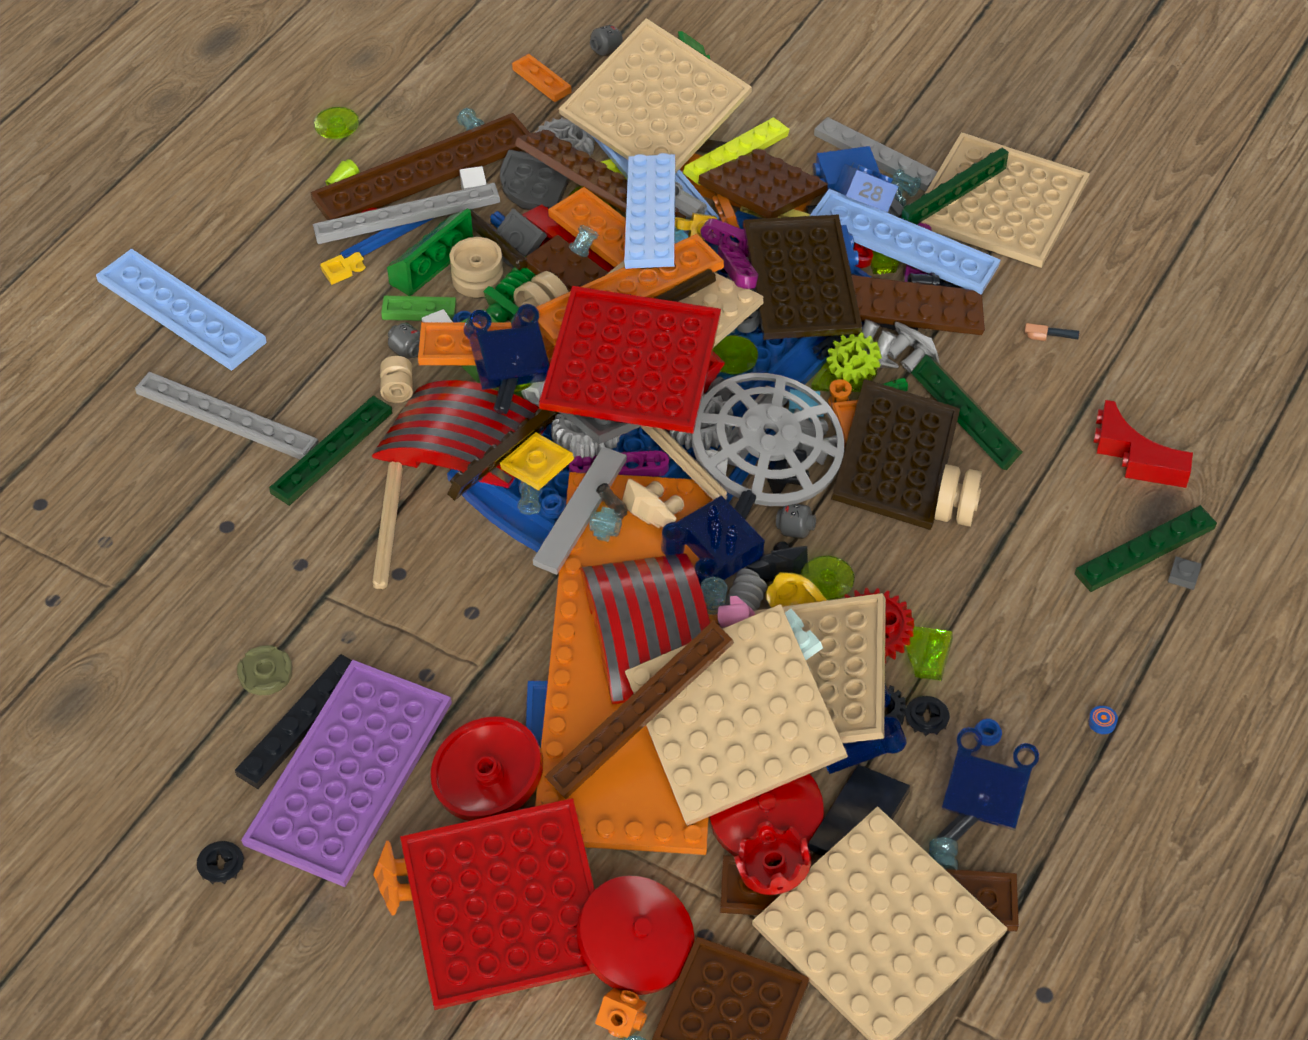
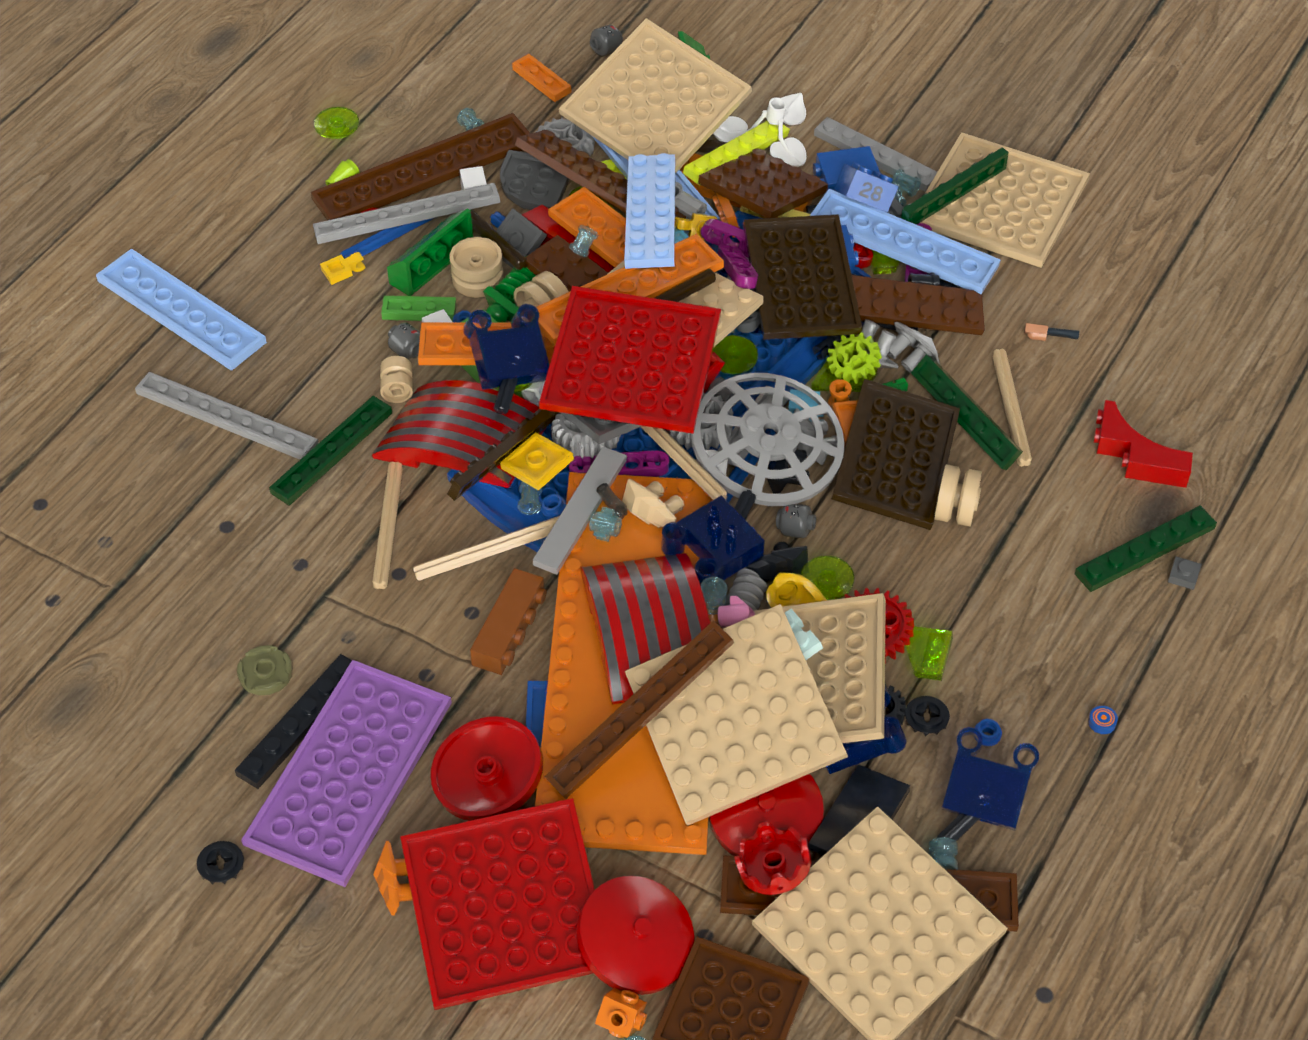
(484, 549): none -> tan axle
(508, 621): none -> dark orange brick
(787, 109): none -> white plant
(1011, 405): none -> tan axle

